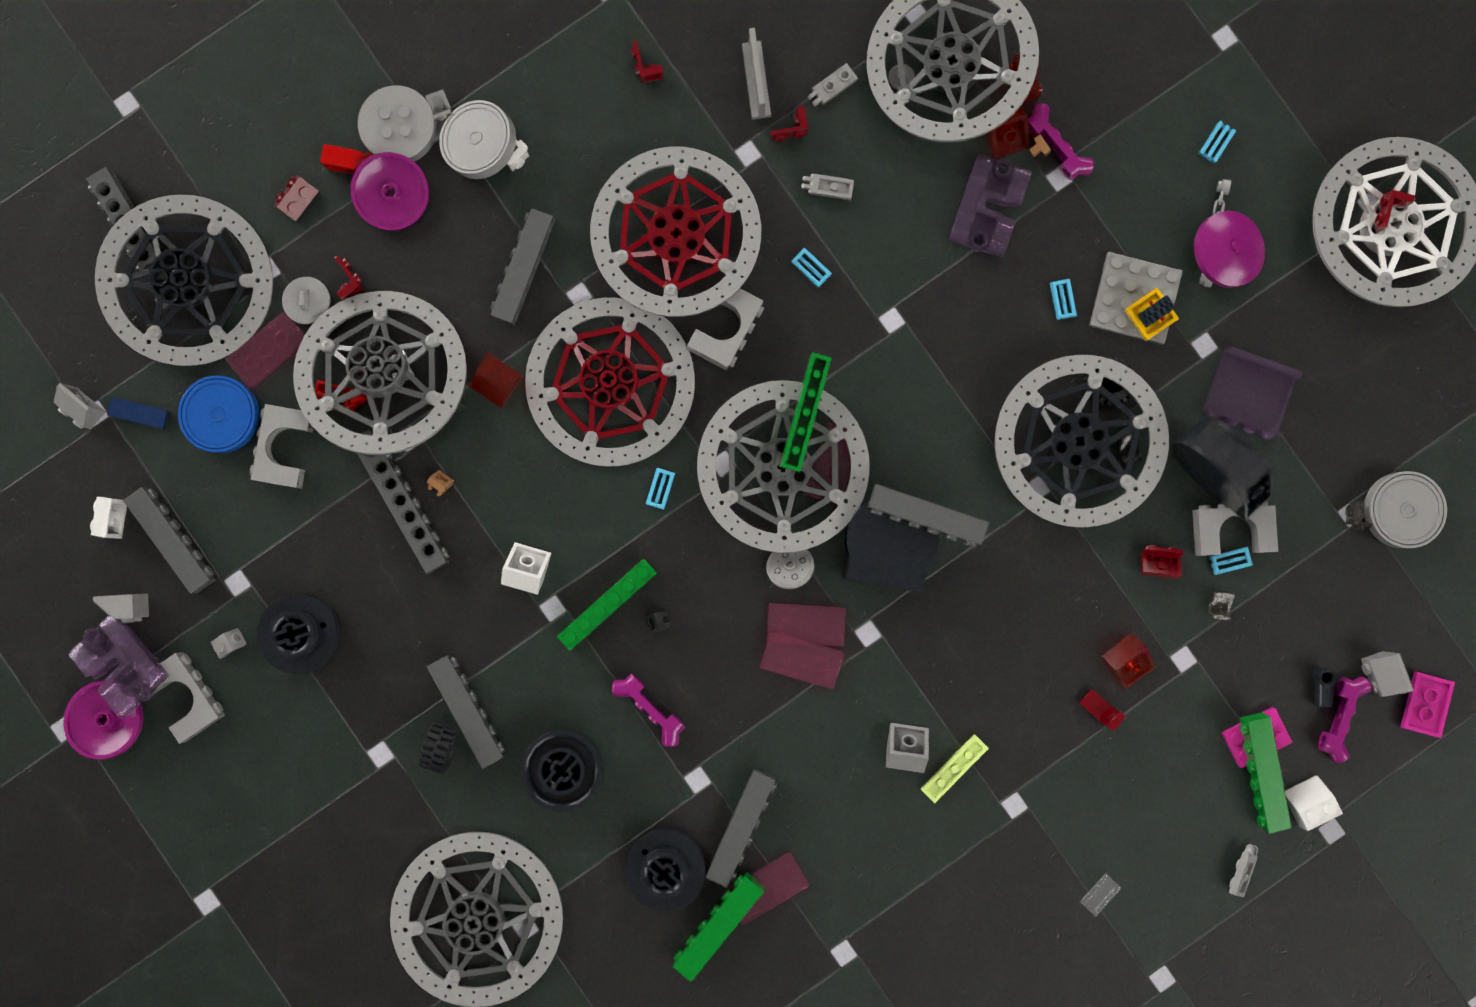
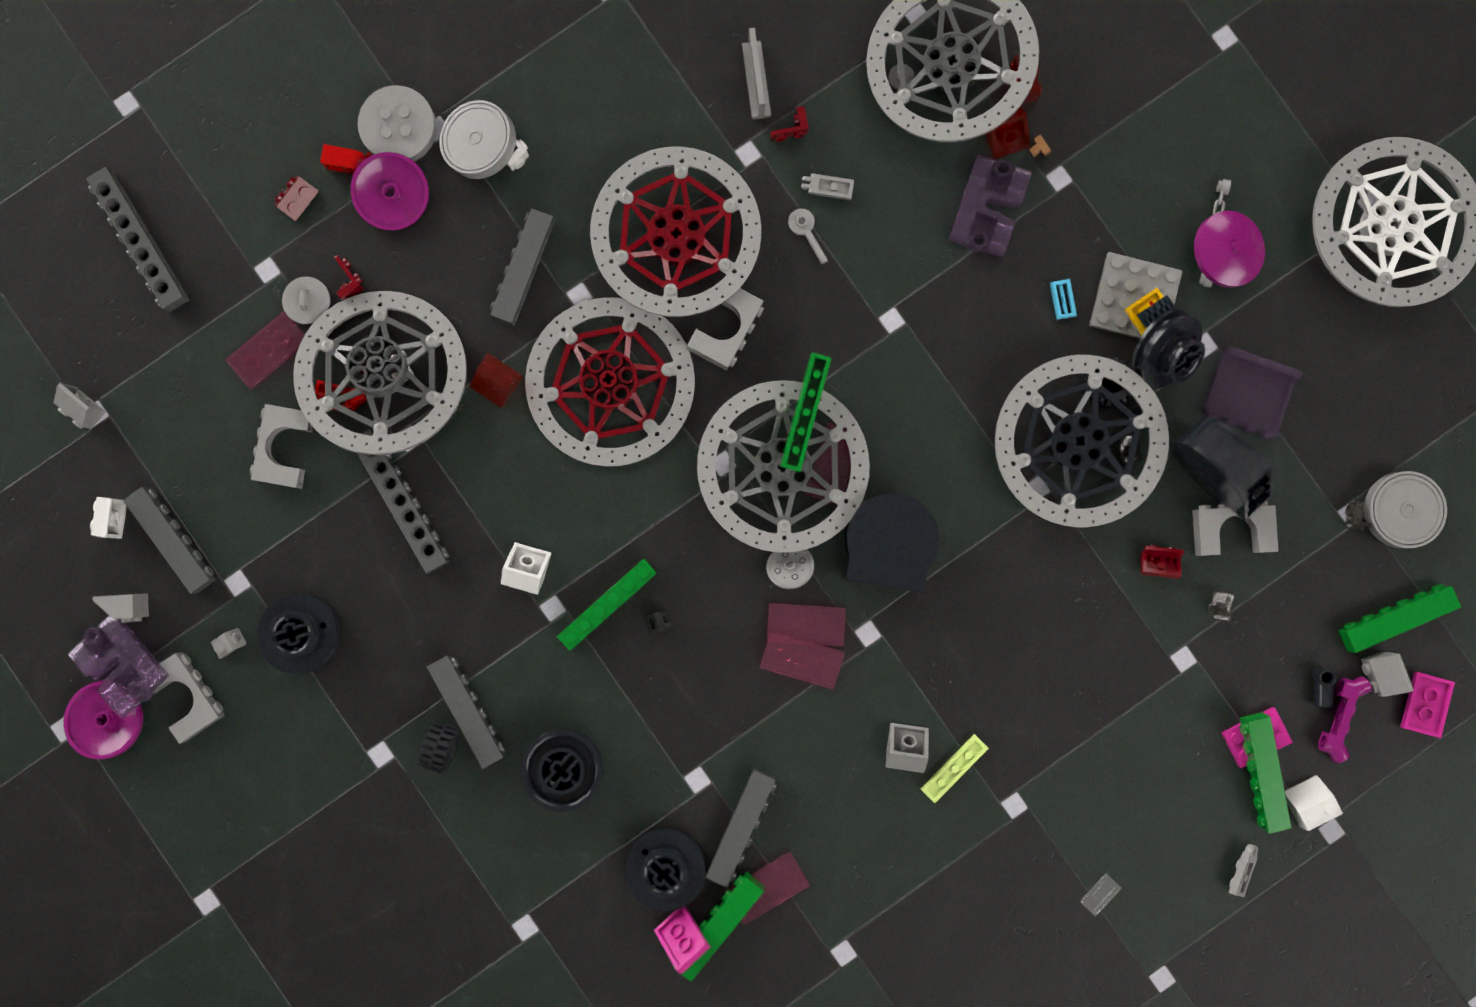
(138, 413): dark blue tile -> none
(172, 283): light grey piece -> none
(218, 414): blue brick -> none
(439, 104): light grey bracket -> none
(440, 482): medium nougat tile -> none
(481, 915): light grey piece -> none
(651, 72): dark red bracket -> none
(655, 503): medium azure tile -> none
(670, 726): magenta plate -> none
(681, 939): none -> dark pink plate
(801, 223): none -> light grey piece
(822, 279): medium azure tile -> none
(833, 85): light grey hinge -> none
(928, 515): dark grey brick -> none
(1072, 165): magenta plate -> none
(1102, 710): dark red bracket -> none
(1128, 661): clear red slope -> none
(1169, 349): none -> black wheel
(1215, 564): medium azure tile -> none
(1225, 129): medium azure tile -> none
(1391, 199): dark red bracket -> none
(1399, 618): none -> green brick

